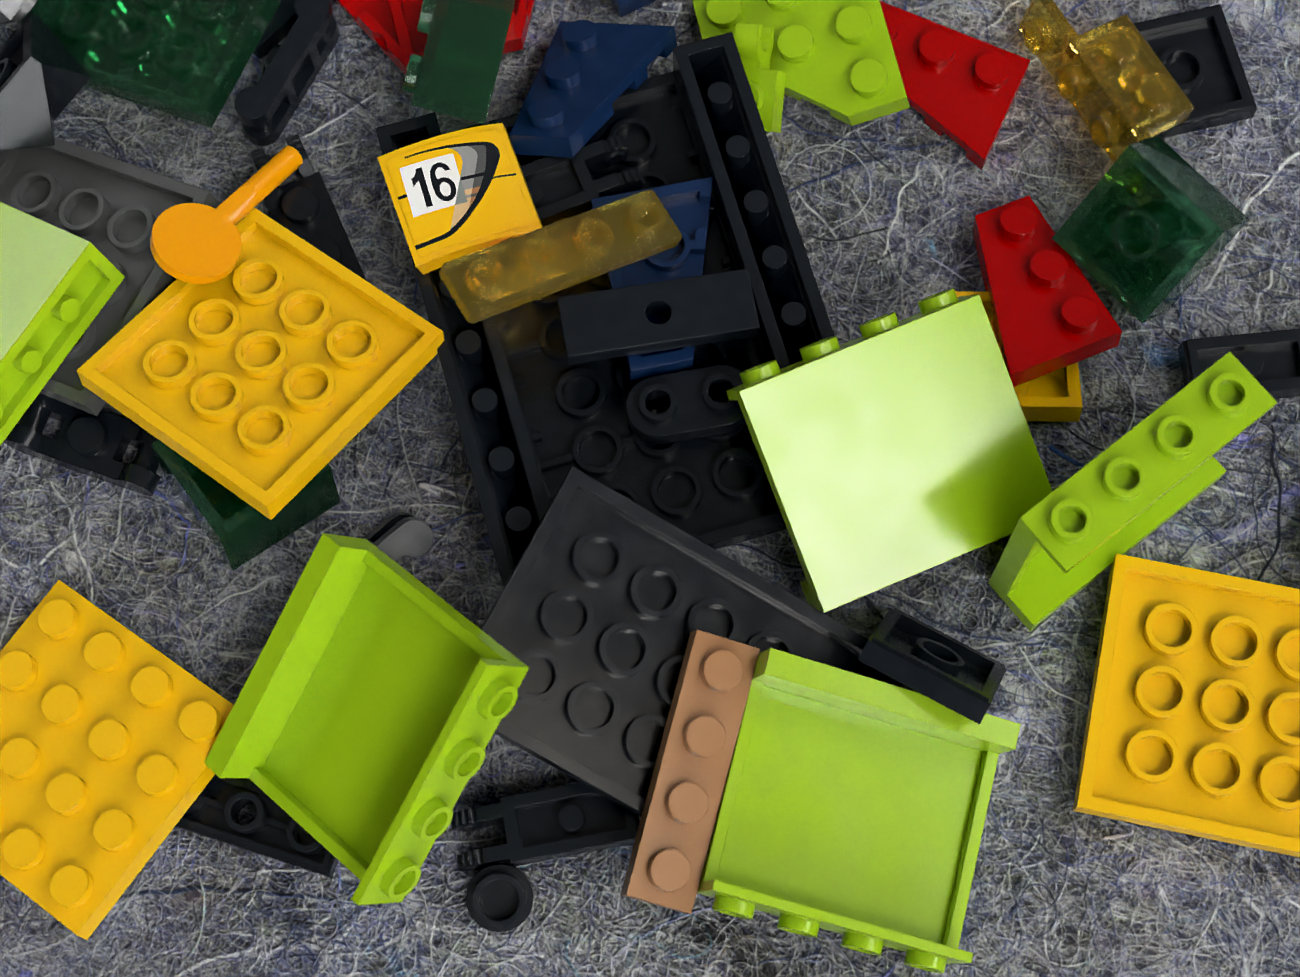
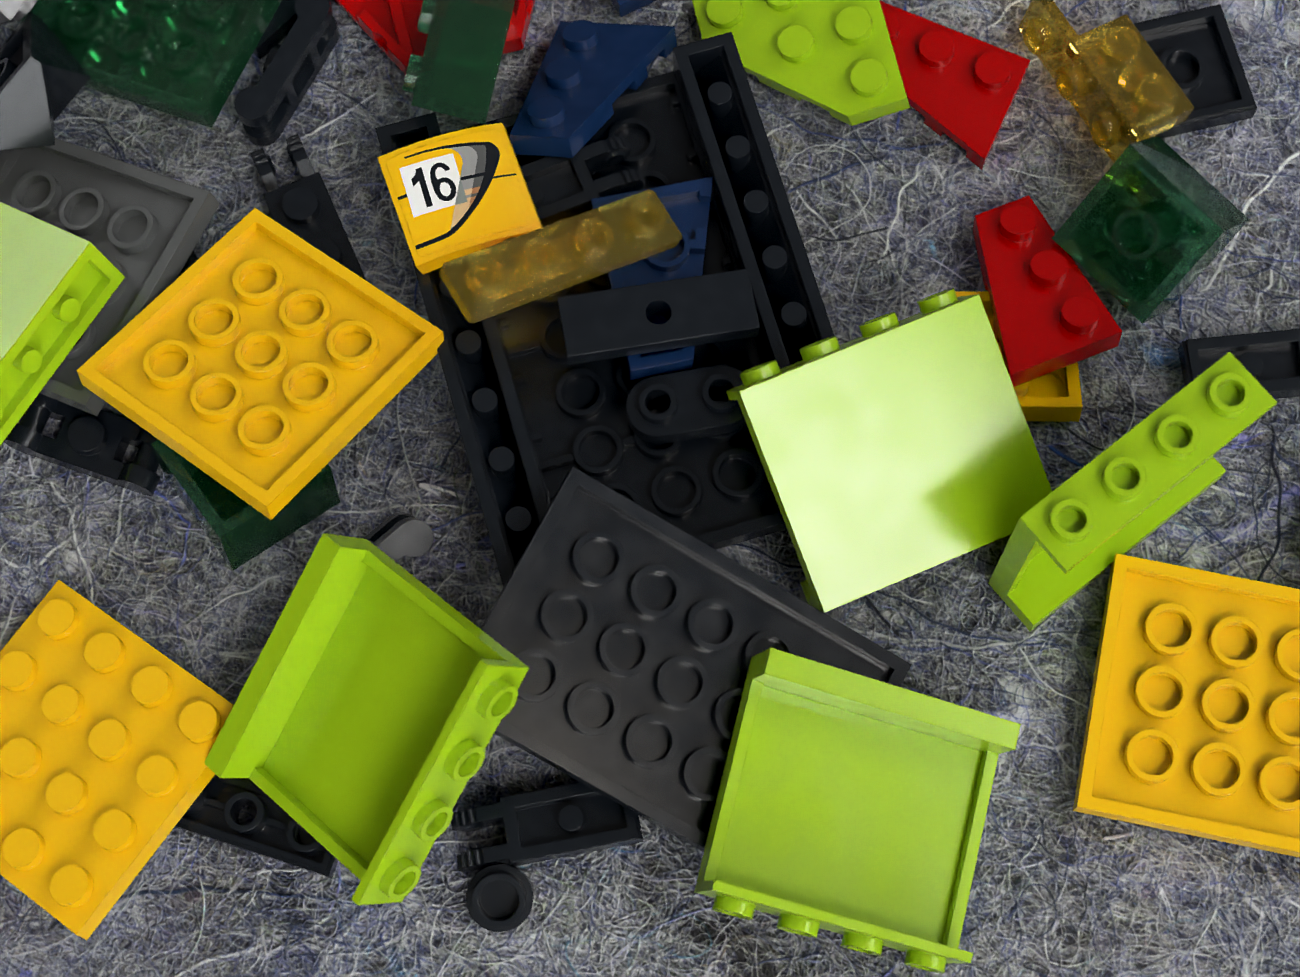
(202, 241): light orange piece -> none
(690, 772): medium nougat plate -> none
(767, 85): lime plate -> none
(933, 664): black tile -> none

